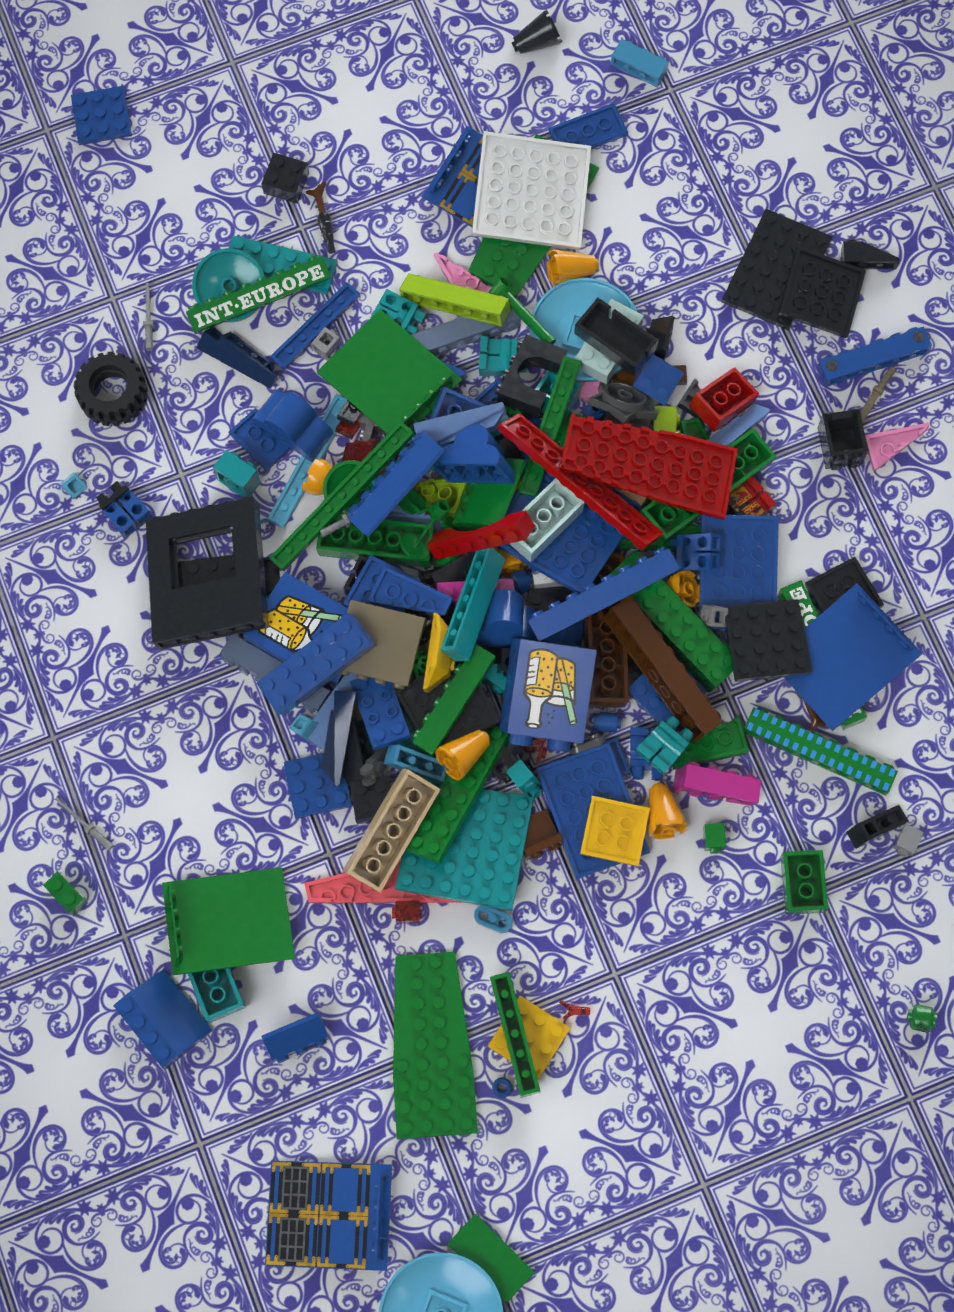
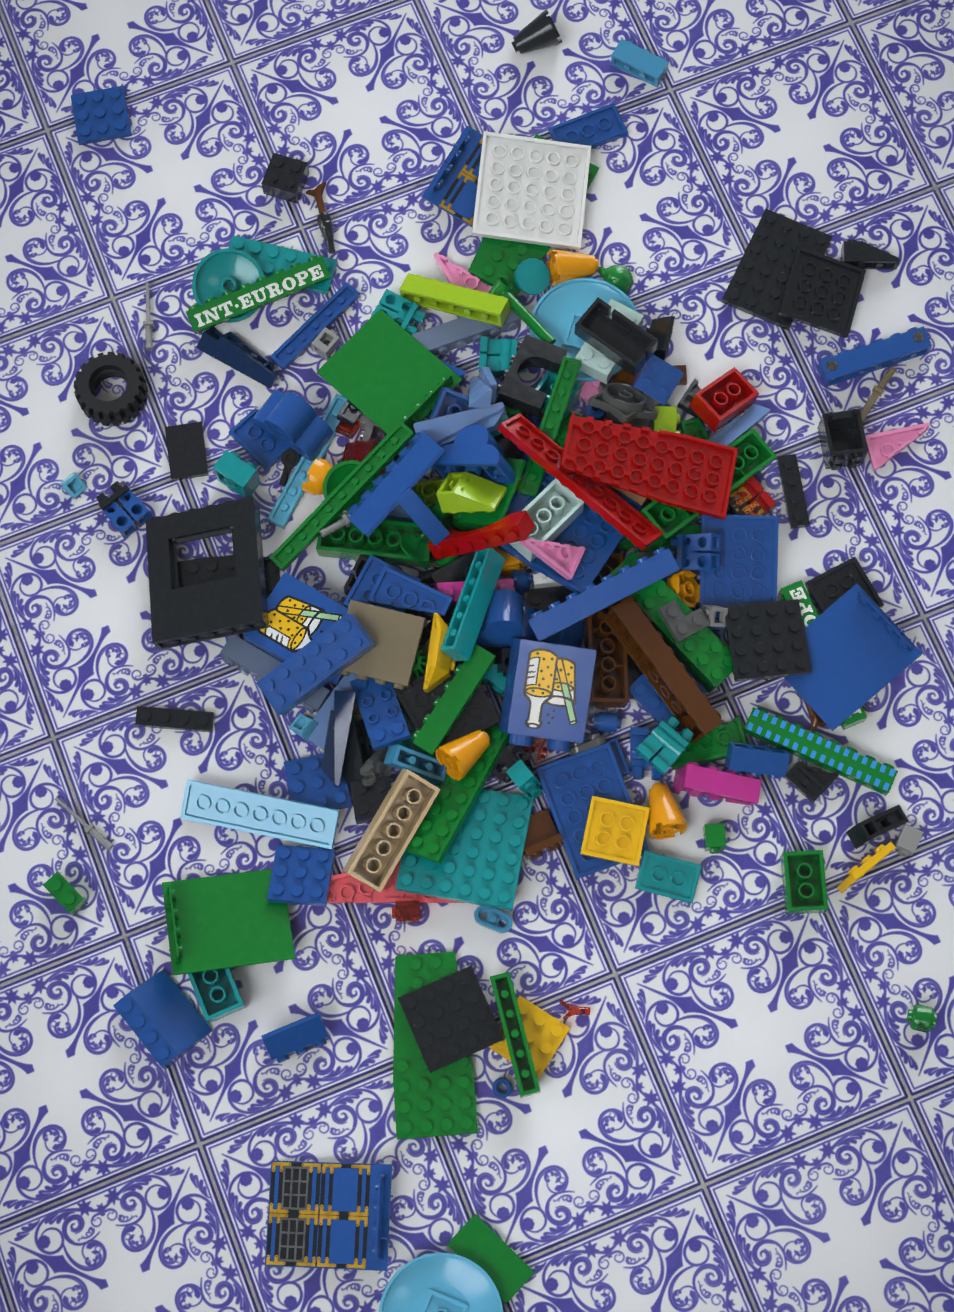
(174, 719): none -> black plate
(186, 451): none -> black tile
(260, 814): none -> medium azure plate
(289, 459): none -> black plate
(301, 875): none -> blue plate
(422, 516): none -> blue slope
(450, 1019): none -> black plate
(469, 493): none -> lime slope
(482, 389): none -> medium blue wedge
(532, 276): none -> teal tile
(558, 556): none -> bright pink wing
(617, 276): none -> green hat
(668, 876): none -> teal tile
(680, 625): none -> dark grey plate
(757, 760): none -> blue brick
(793, 491): none -> black plate
(810, 780): none -> black wing
(868, 863): none -> yellow wing

